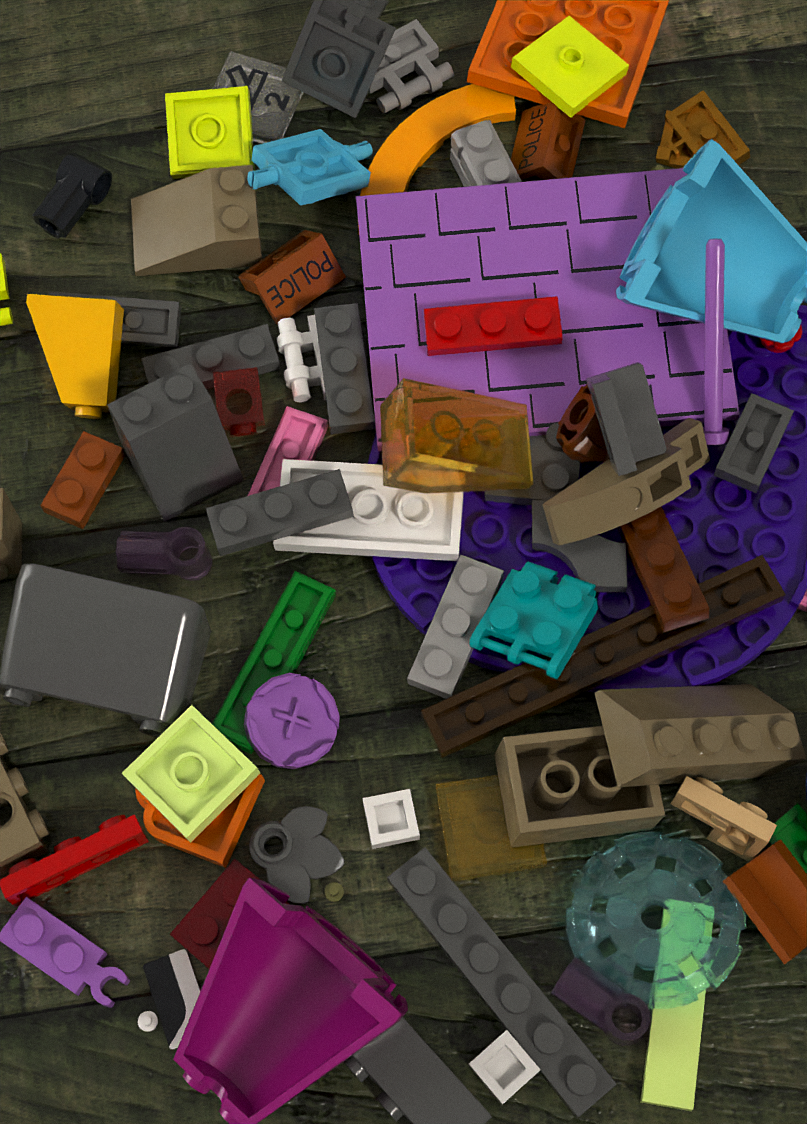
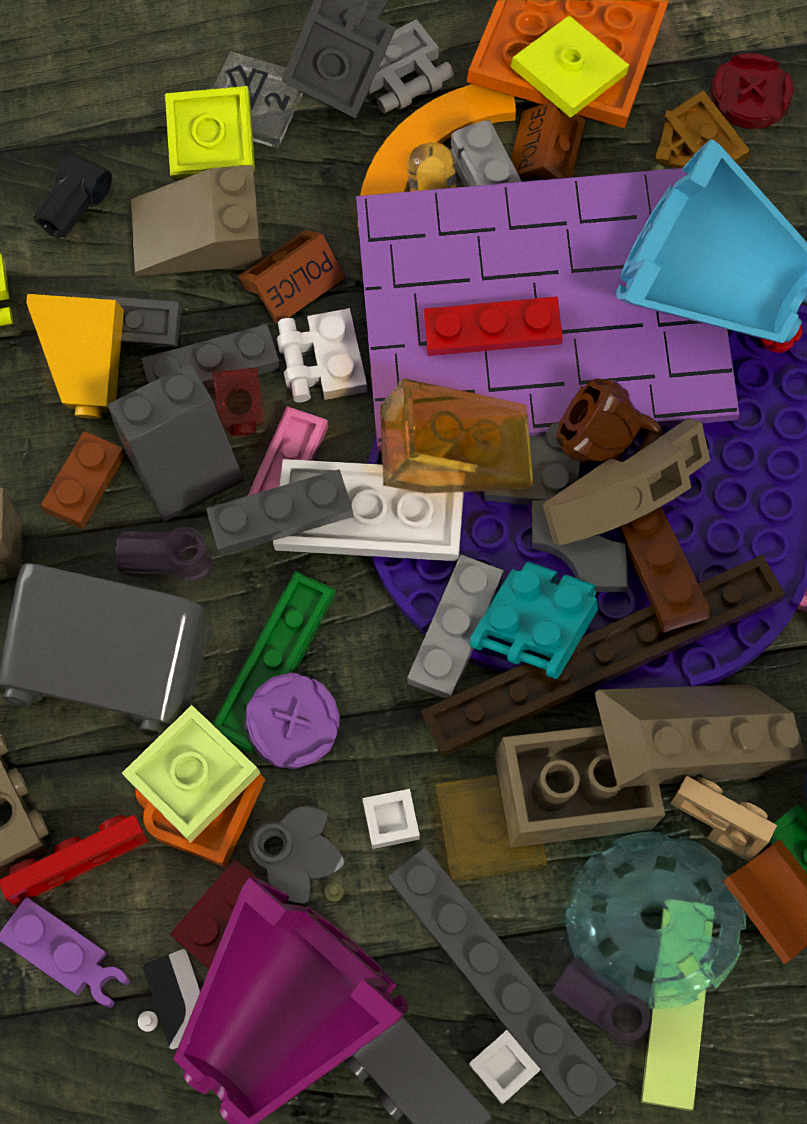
(310, 166): medium azure plate -> none
(344, 368): dark grey plate -> none
(431, 167): none -> clear piece
(626, 416): dark grey panel -> none
(714, 343): medium lavender bar -> none
(752, 91): none -> dark red tile
(753, 443): dark grey plate -> none

